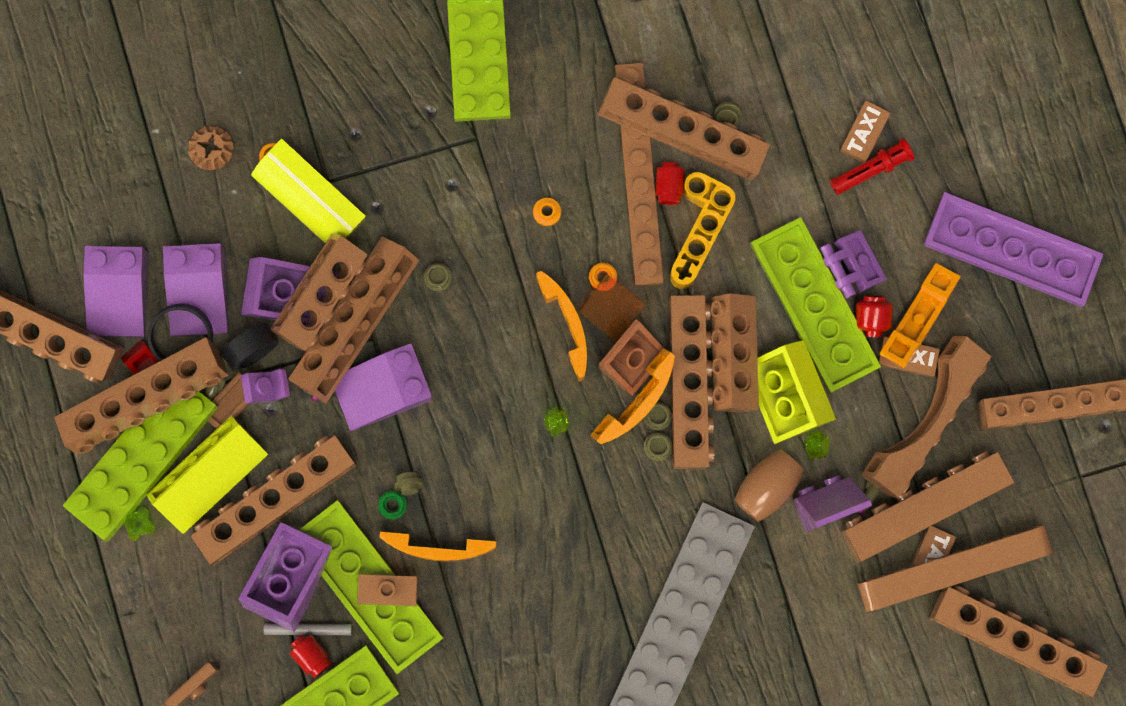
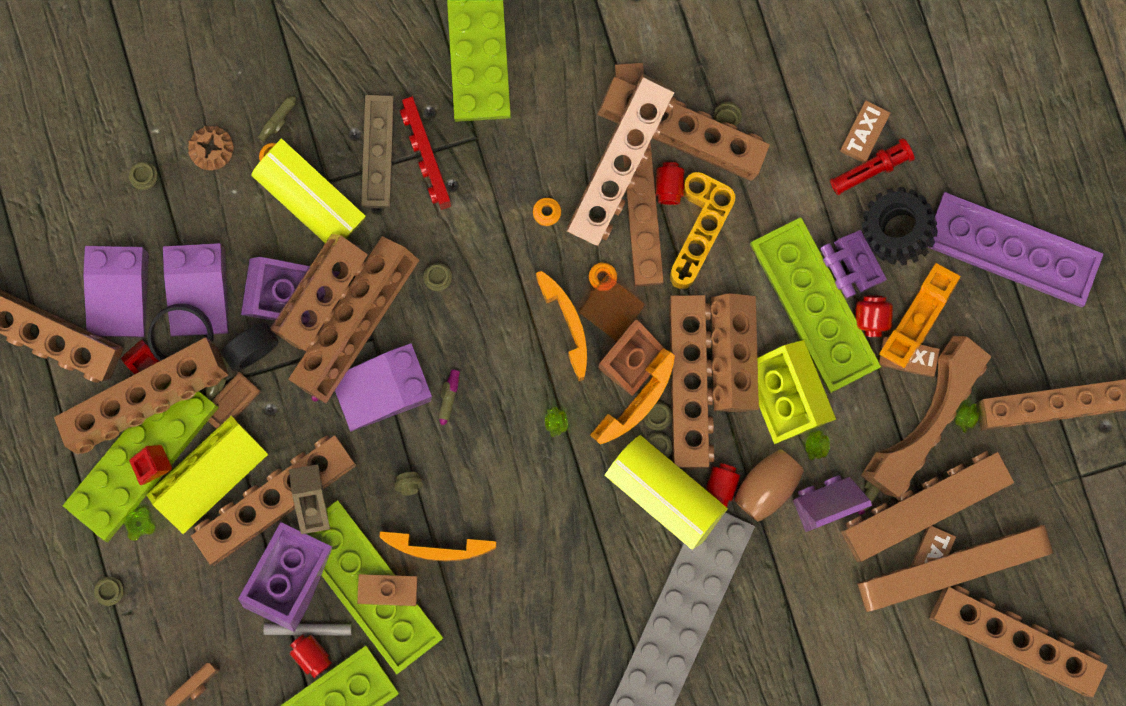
(109, 591): none -> olive plate
(143, 176): none -> olive plate
(150, 464): none -> red slope
(265, 386): medium lavender bracket -> none
(277, 120): none -> olive piece
(309, 499): none -> dark tan slope
(377, 151): none -> dark tan plate
(383, 502): green plate -> none
(421, 143): none -> red plate
(448, 394): none -> olive piece
(647, 91): none -> brick
(666, 492): none -> neon yellow brick
(723, 483): none -> red brick
(893, 205): none -> black tyre
(967, 417): none -> clear neon green plate

